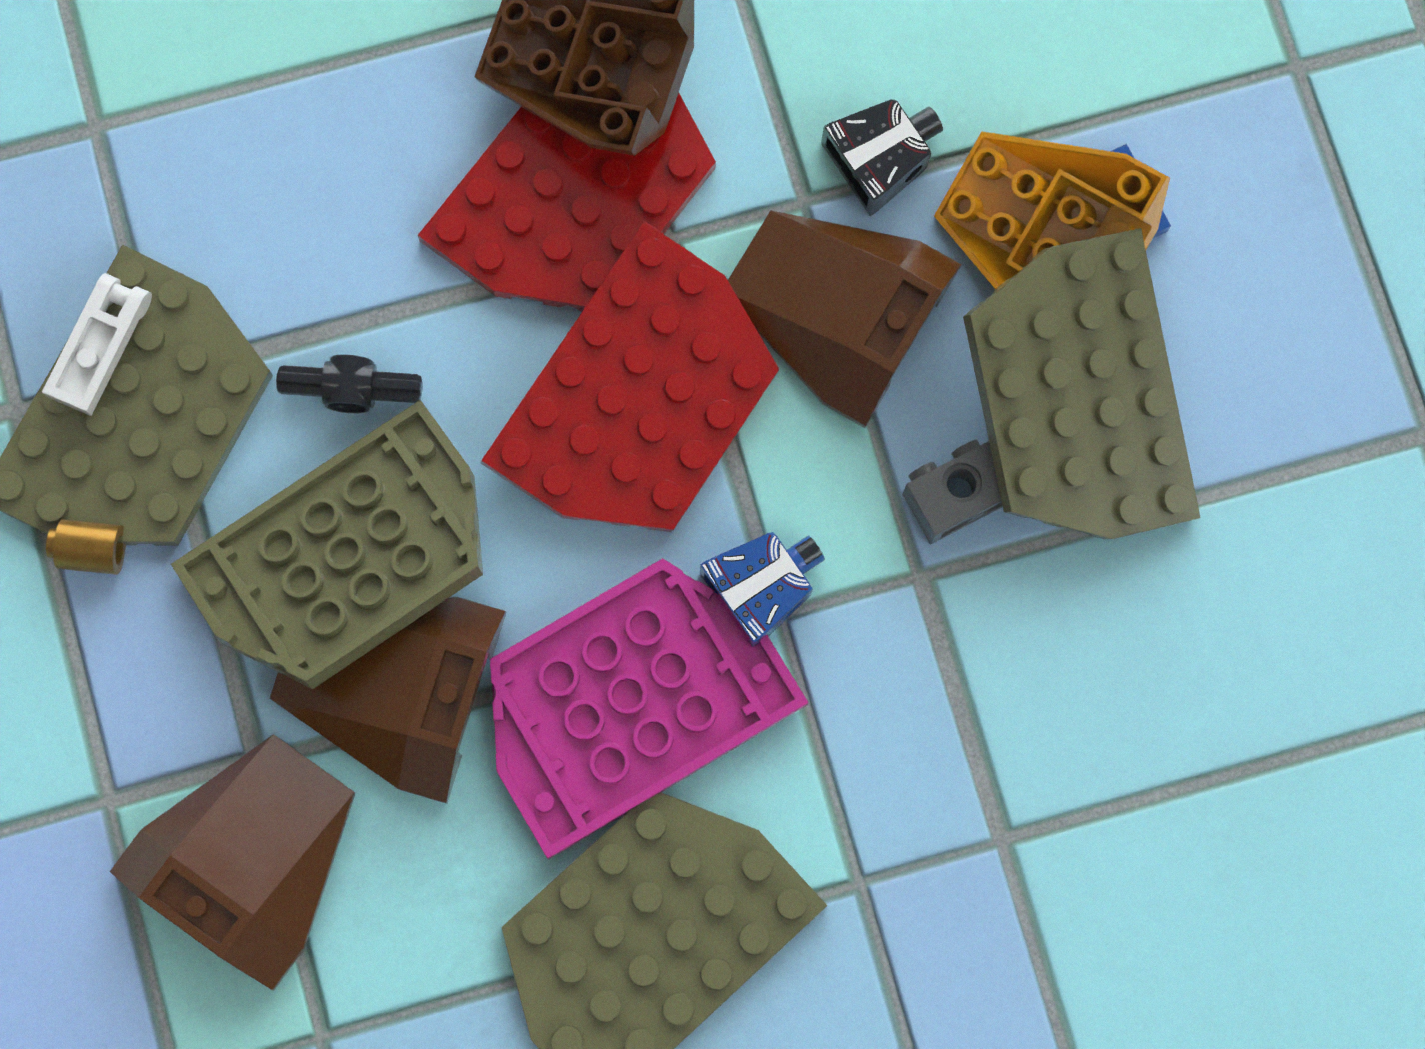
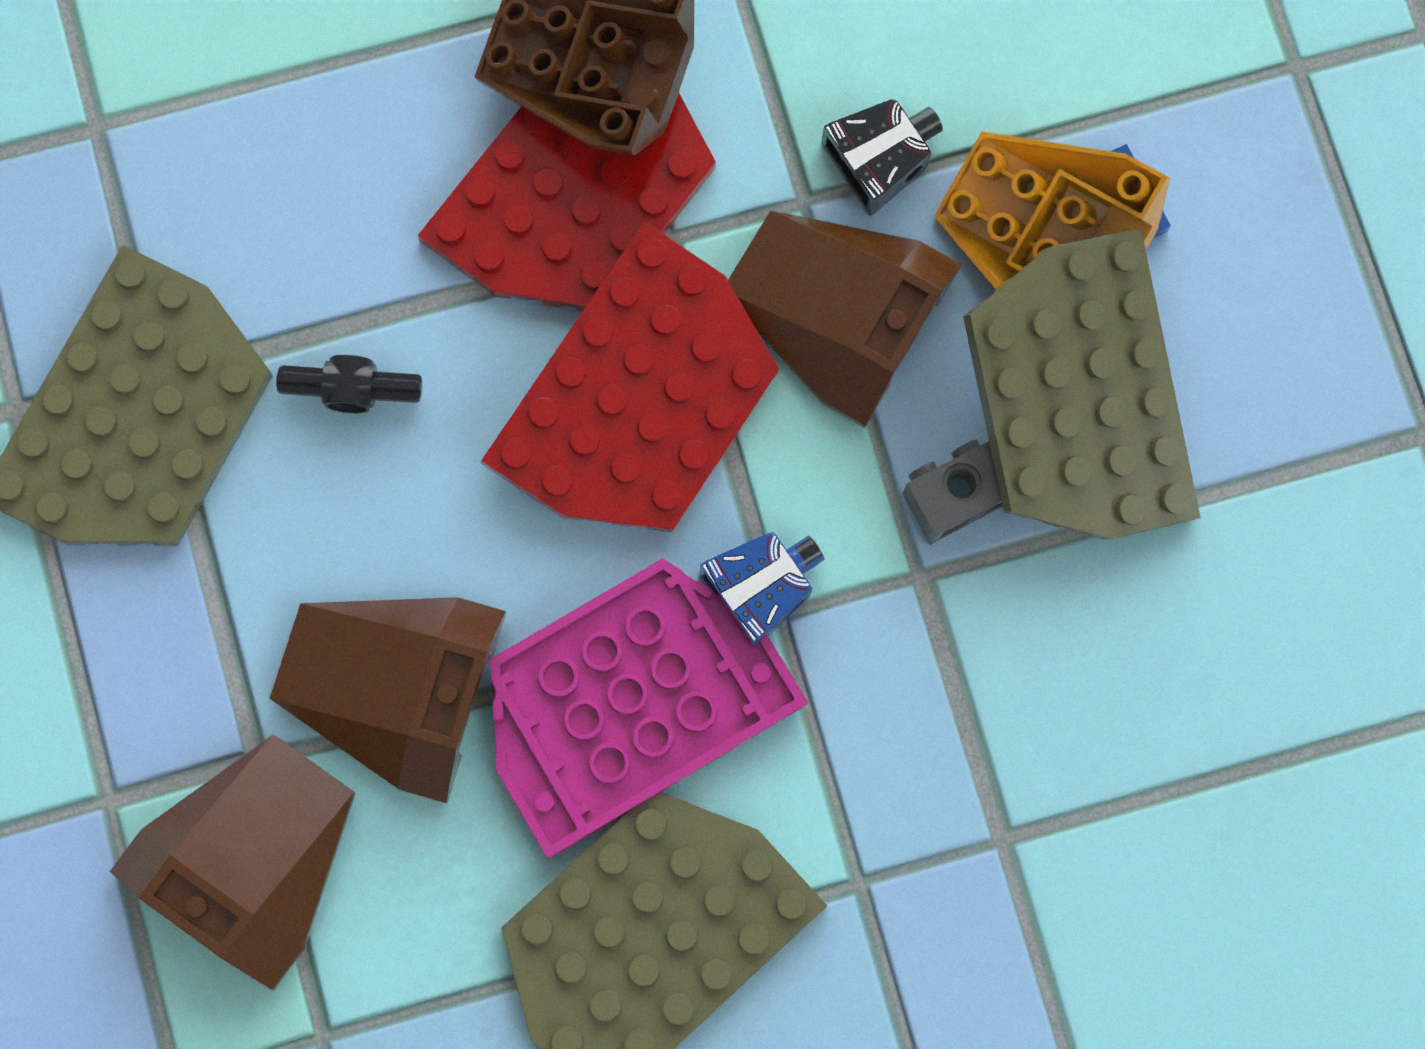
(86, 546): pearl gold brick -> none
(96, 345): white plate -> none
(343, 553): olive plate -> none

